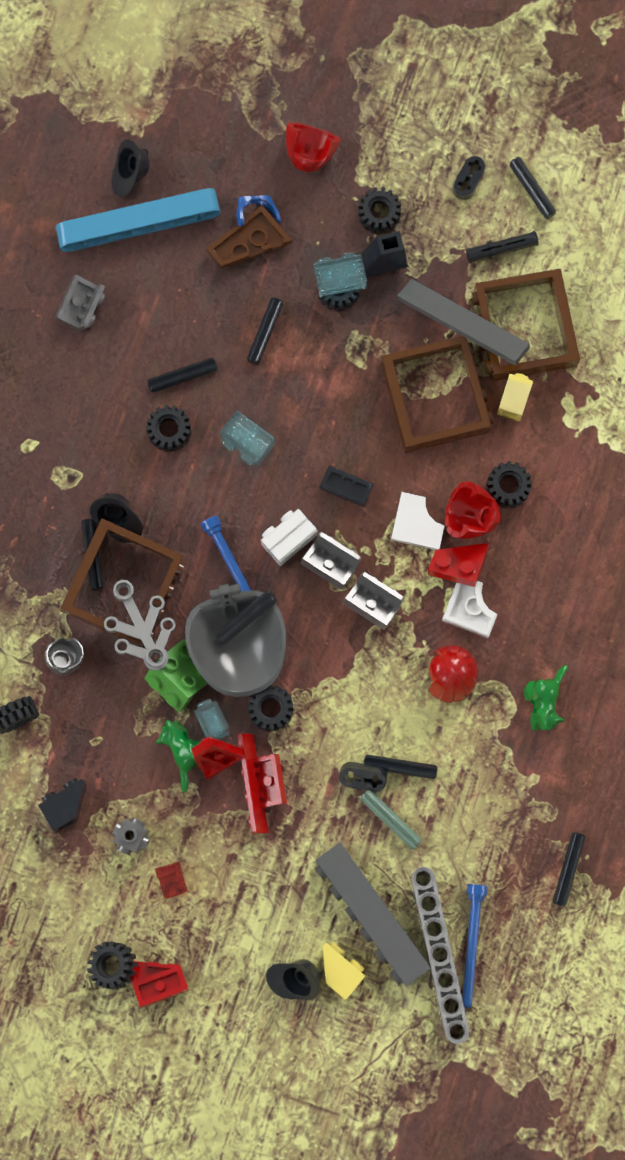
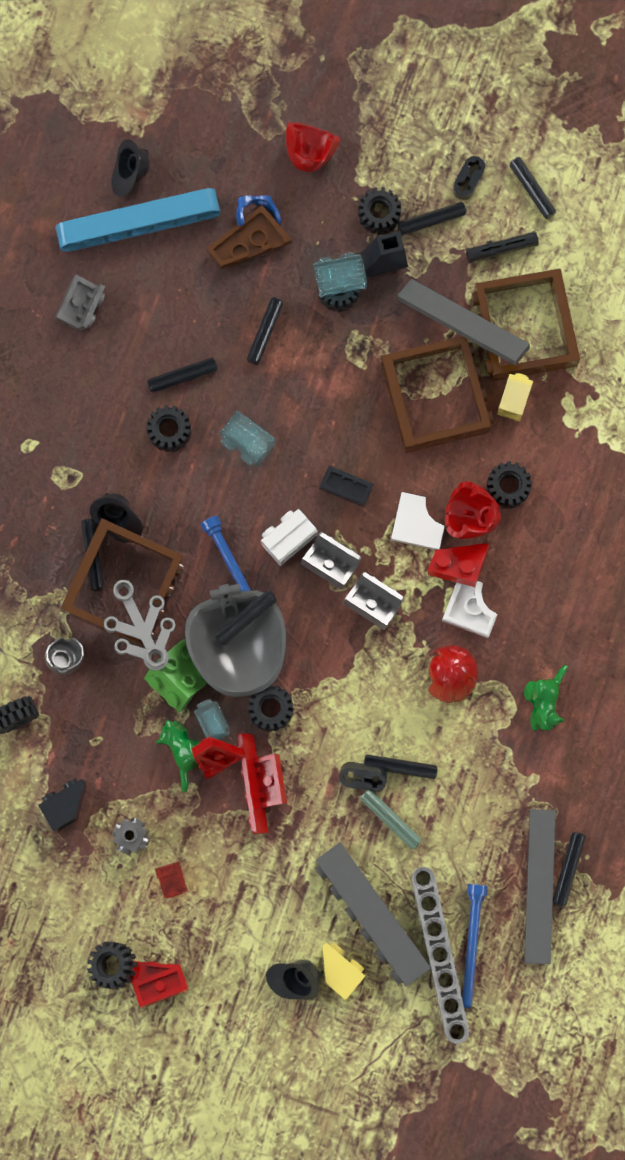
(432, 218): none -> black axle
(539, 886): none -> dark grey tile

